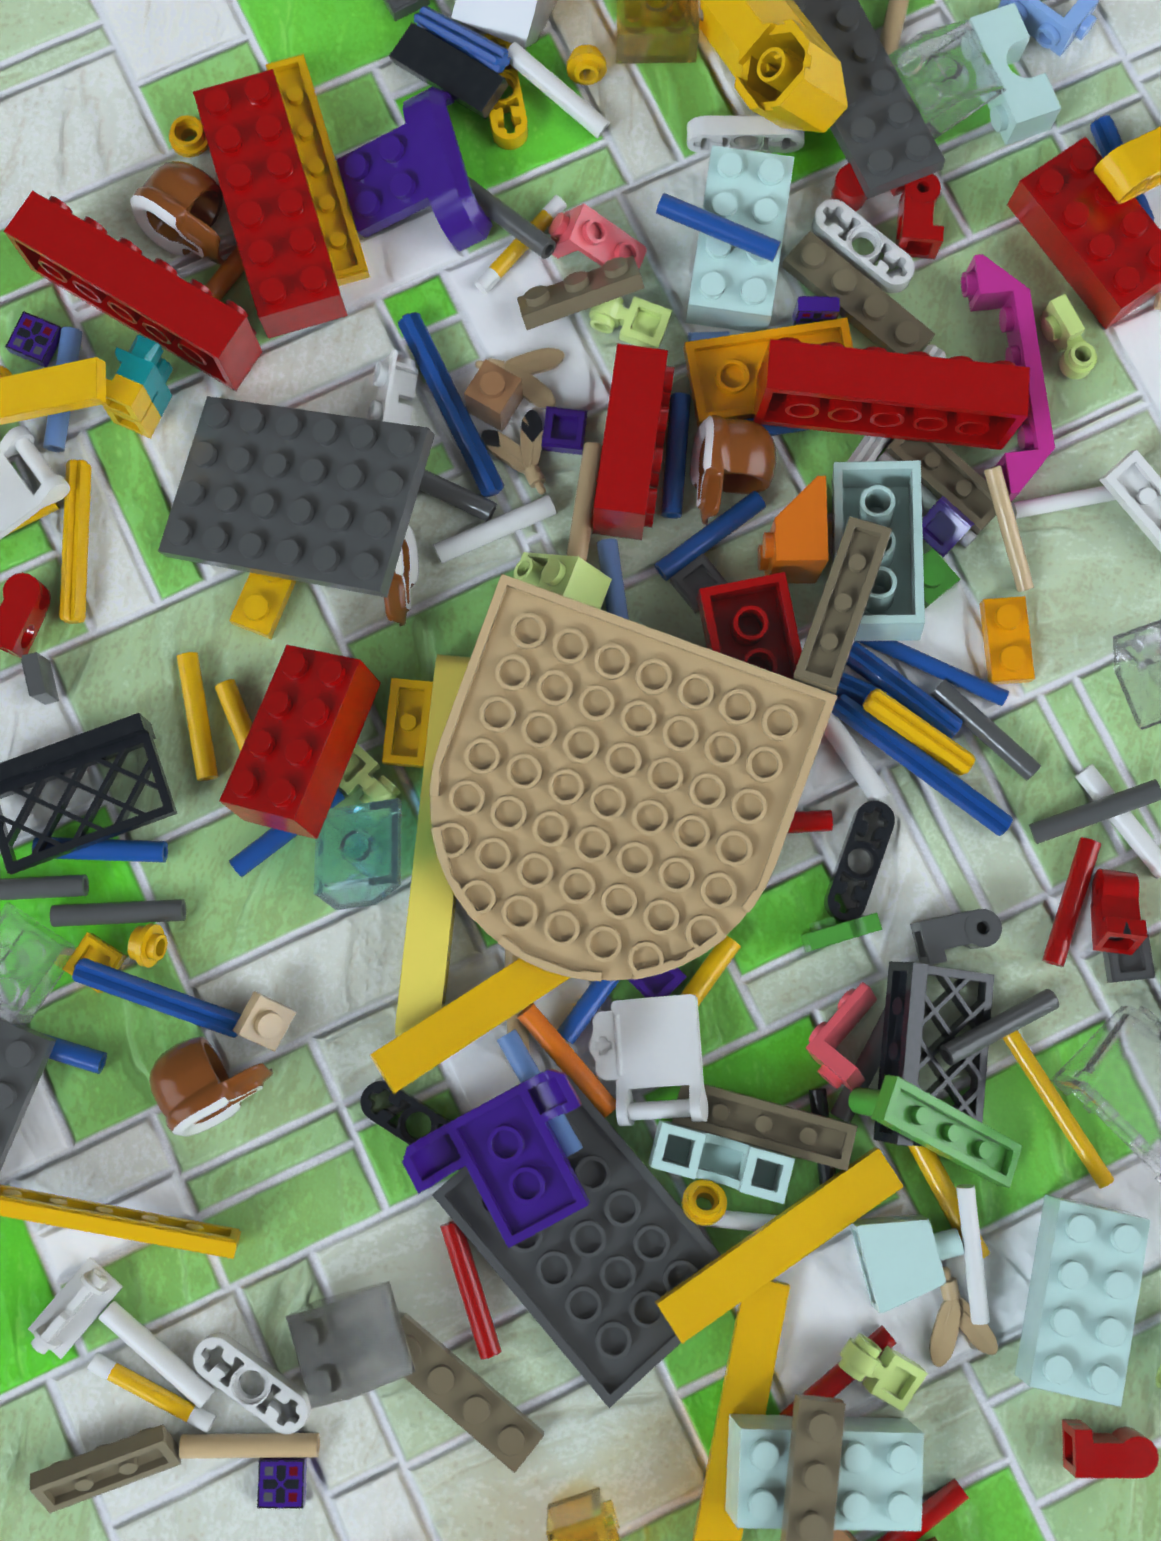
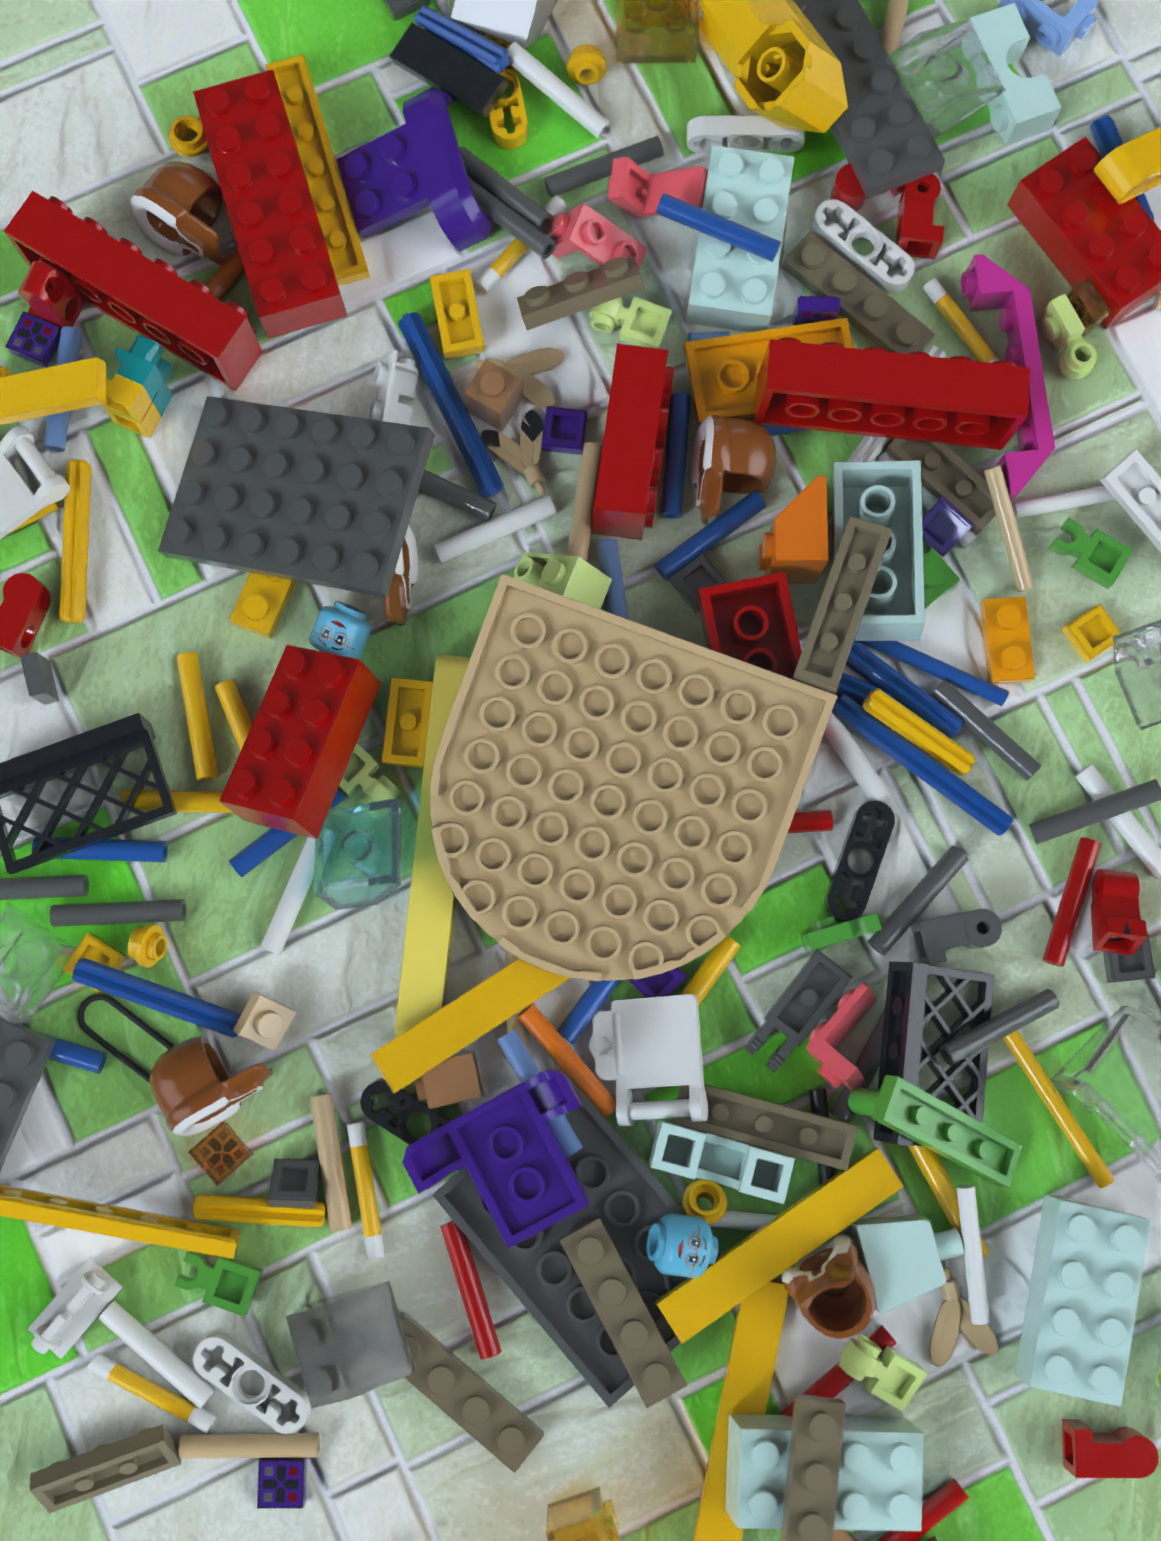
(49, 293): none -> red leg
(80, 1017): none -> black piece
(184, 801): none -> yellow piece
(220, 1153): none -> clear orange tile
(227, 1284): none -> bright green plate
(255, 1211): none -> yellow axle
(291, 900): none -> white piece
(294, 1183): none -> dark grey tile
(330, 1162): none -> tan piece
(341, 630): none -> medium azure head
(365, 1191): none -> yellow bar
(451, 1082): none -> medium nougat brick
(457, 314): none -> yellow plate
(505, 191): none -> dark grey piece
(601, 166): none -> dark grey piece
(623, 1312): none -> dark tan plate
(640, 192): none -> coral bracket
(682, 1245): none -> medium azure head
(801, 1006): none -> dark grey hinge
(833, 1288): none -> dark orange piece
(918, 900): none -> dark grey piece
(959, 322): none -> yellow bar
(1088, 305): none -> clear orange tile
(1091, 633): none -> yellow tile
(1096, 555): none -> bright green plate

